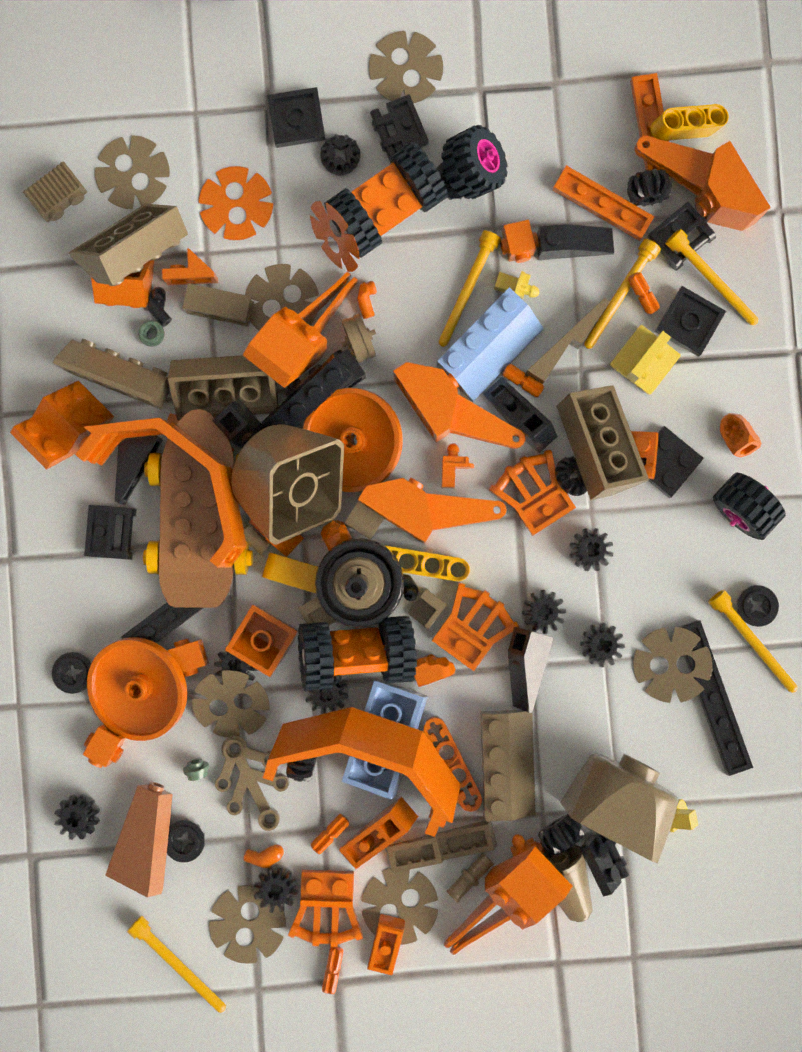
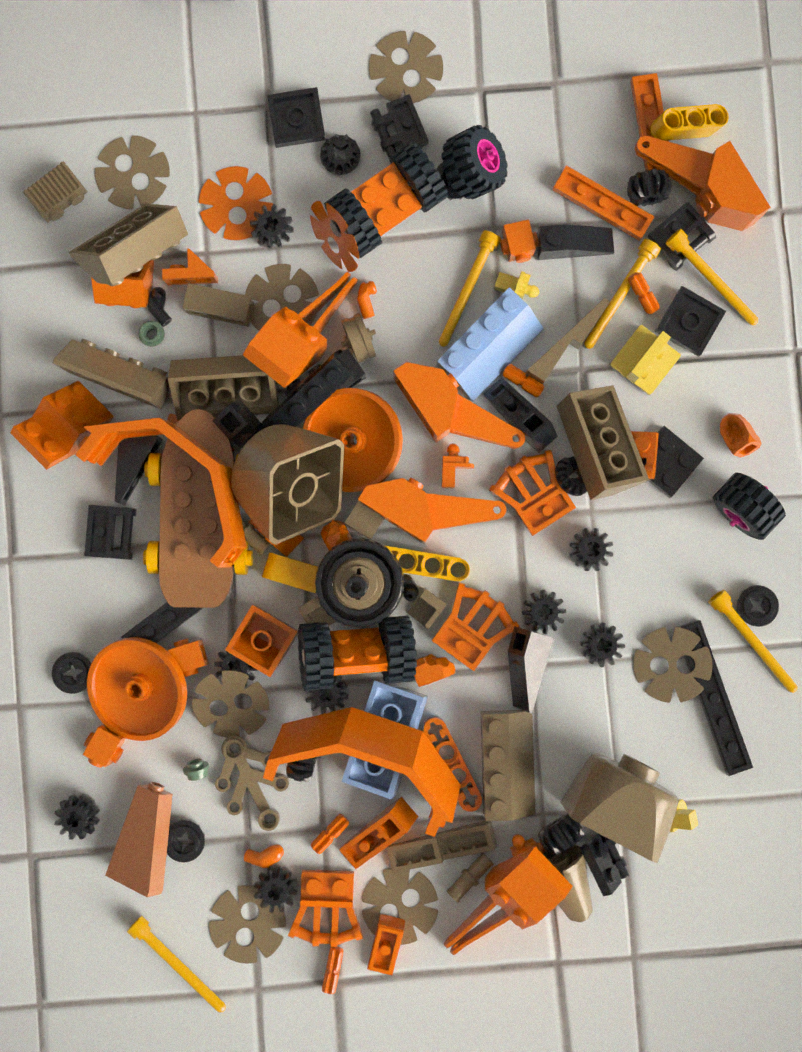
(280, 222): none -> black gear

